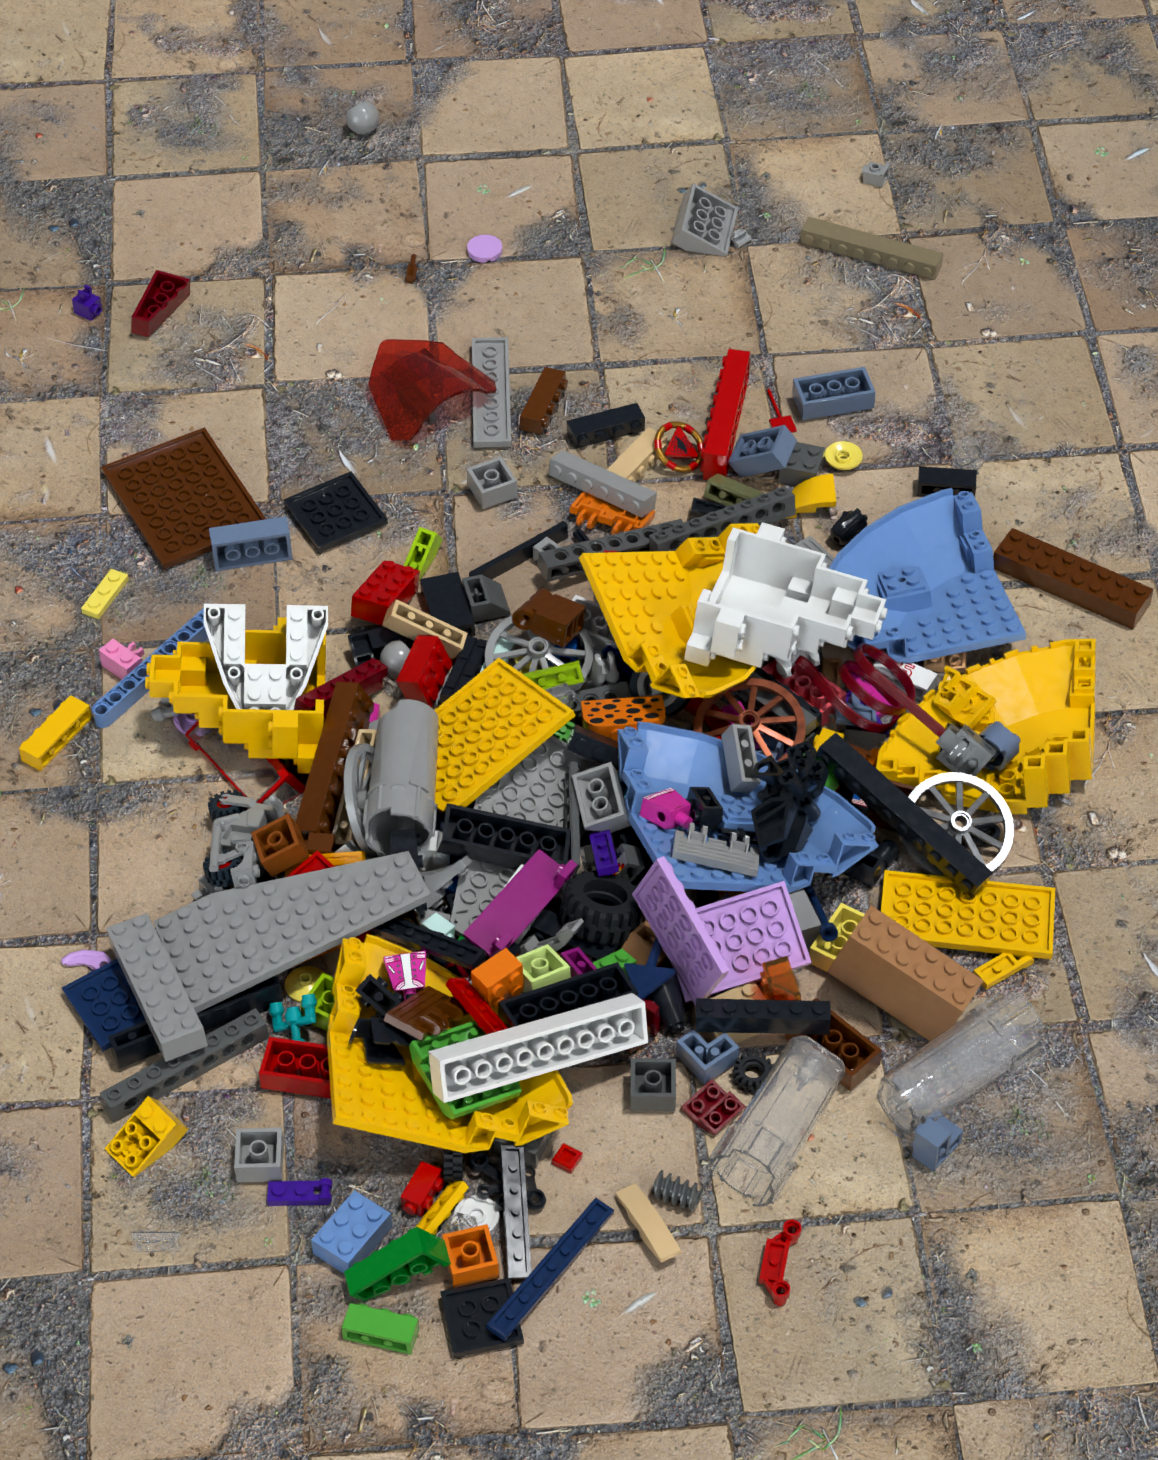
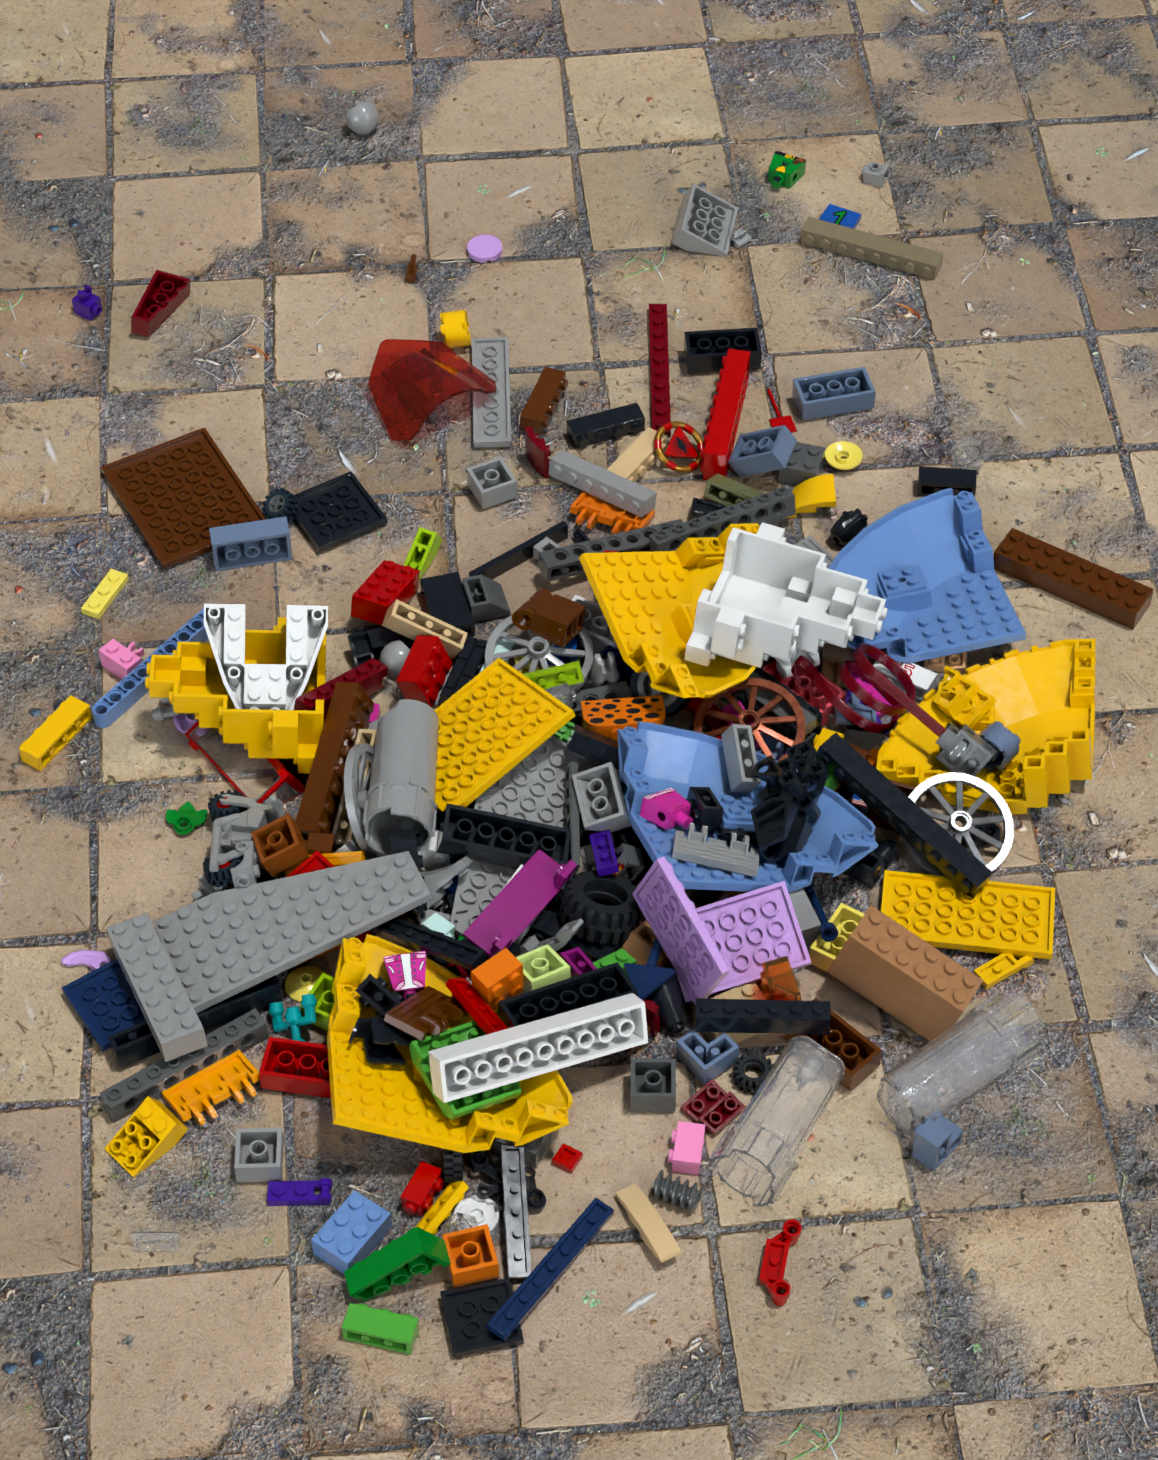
(187, 817): none -> green plate
(213, 1083): none -> light orange hinge
(280, 504): none -> black wheel
(455, 328): none -> yellow brick
(537, 452): none -> dark red slope
(659, 366): none -> dark red plate
(688, 1148): none -> bright pink brick
(706, 348): none -> black brick
(785, 170): none -> green torso
(841, 216): none -> blue tile

